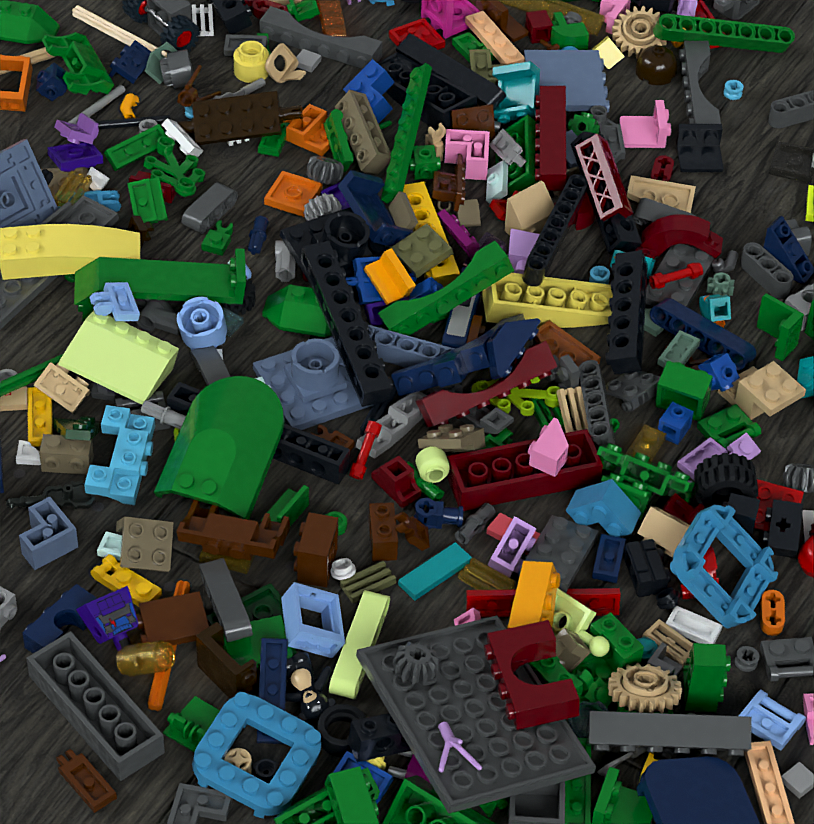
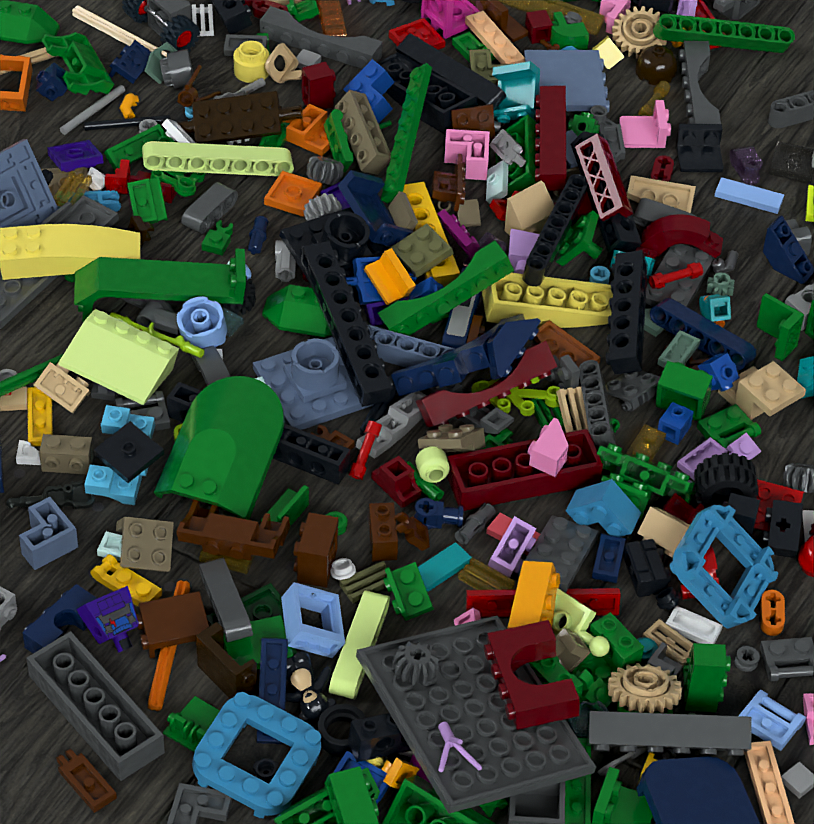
(80, 429): dark green wing -> none
(84, 131): medium lavender bracket -> none
(117, 300): light blue hinge -> none
(120, 179): none -> red bracket
(129, 452): none -> black plate
(145, 658): clear yellow piece -> none
(165, 415): light grey axle -> none
(179, 341): none -> lime piece
(216, 158): none -> yellowish green beam
(240, 757): tan wheel -> none
(318, 85): none -> dark red brick
(398, 772): none -> light orange tile
(409, 591): none -> green bracket
(424, 162): green brick -> none
(434, 138): tan plate -> none
(580, 239): none -> green plate
(659, 92): none -> clear yellow bar
(733, 89): medium azure bush -> none
(746, 164): none -> clear purple piece
(749, 195): none -> light blue tile
(766, 270): dark grey beam -> none

